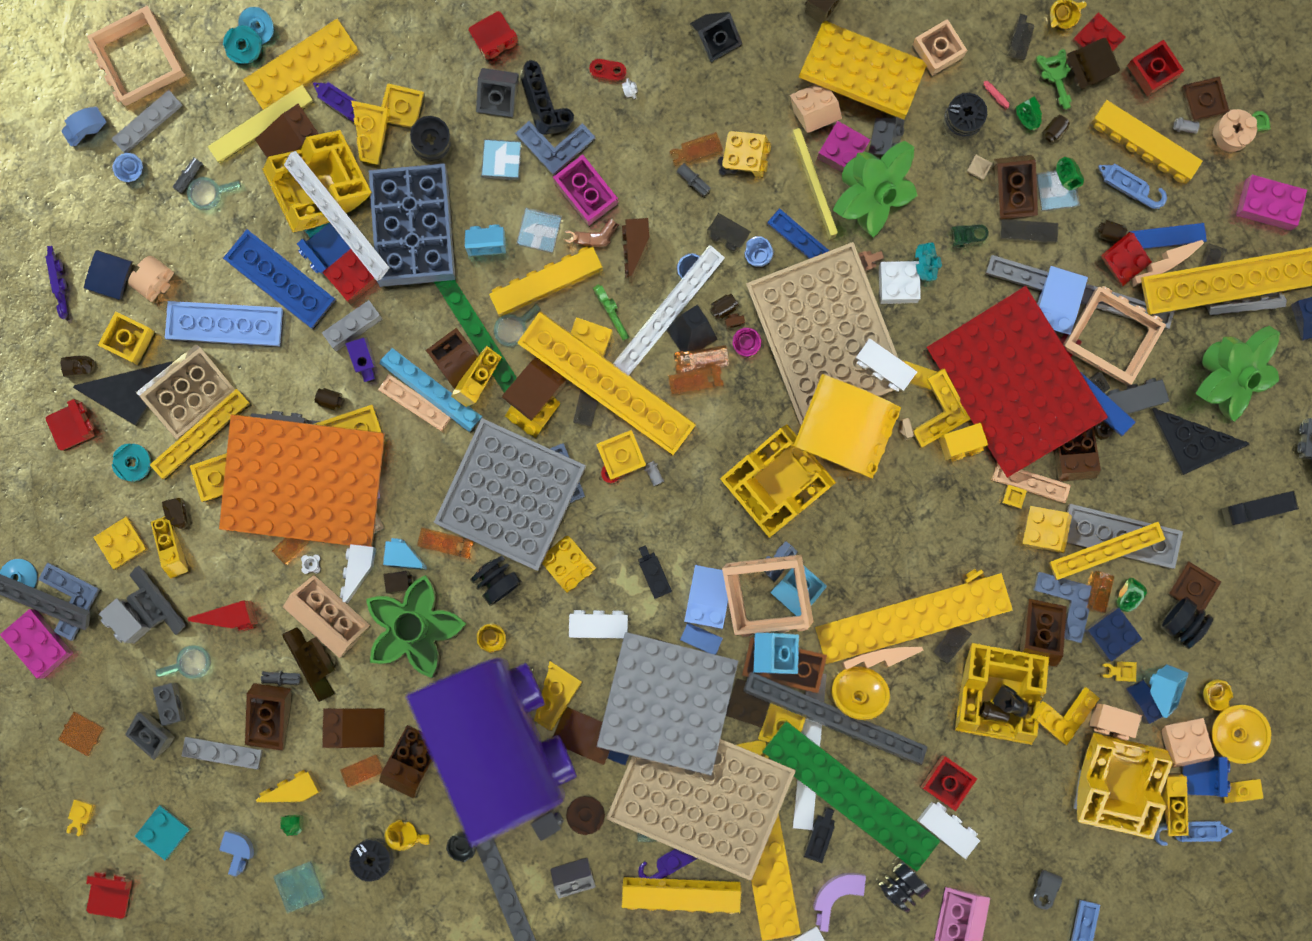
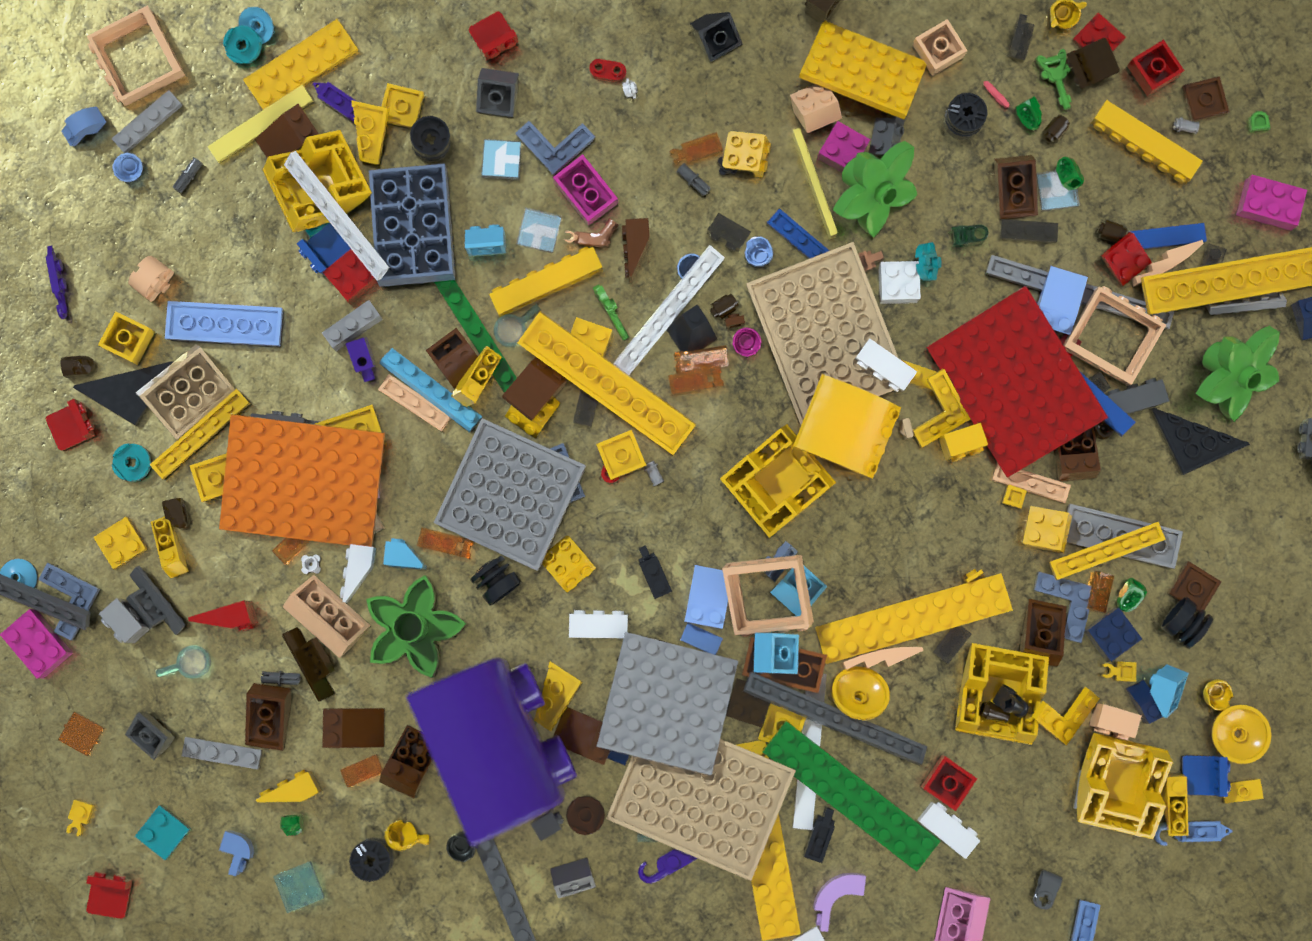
(108, 274): dark blue slope -> none
(169, 704): dark grey brick -> none
(205, 193): piece -> none
(279, 279): blue plate -> none
(329, 399): dark brown brick -> none
(397, 581): dark brown brick -> none
(491, 637): yellow hair -> none
(531, 77): black beam -> none
(681, 895): yellow brick -> none
(904, 887): black wheel -> none
(979, 167): tan tile -> none
(1130, 185): medium blue plate -> none
(1187, 742): light nougat brick -> none
(1225, 129): light nougat brick -> none
(1260, 508): black beam -> none

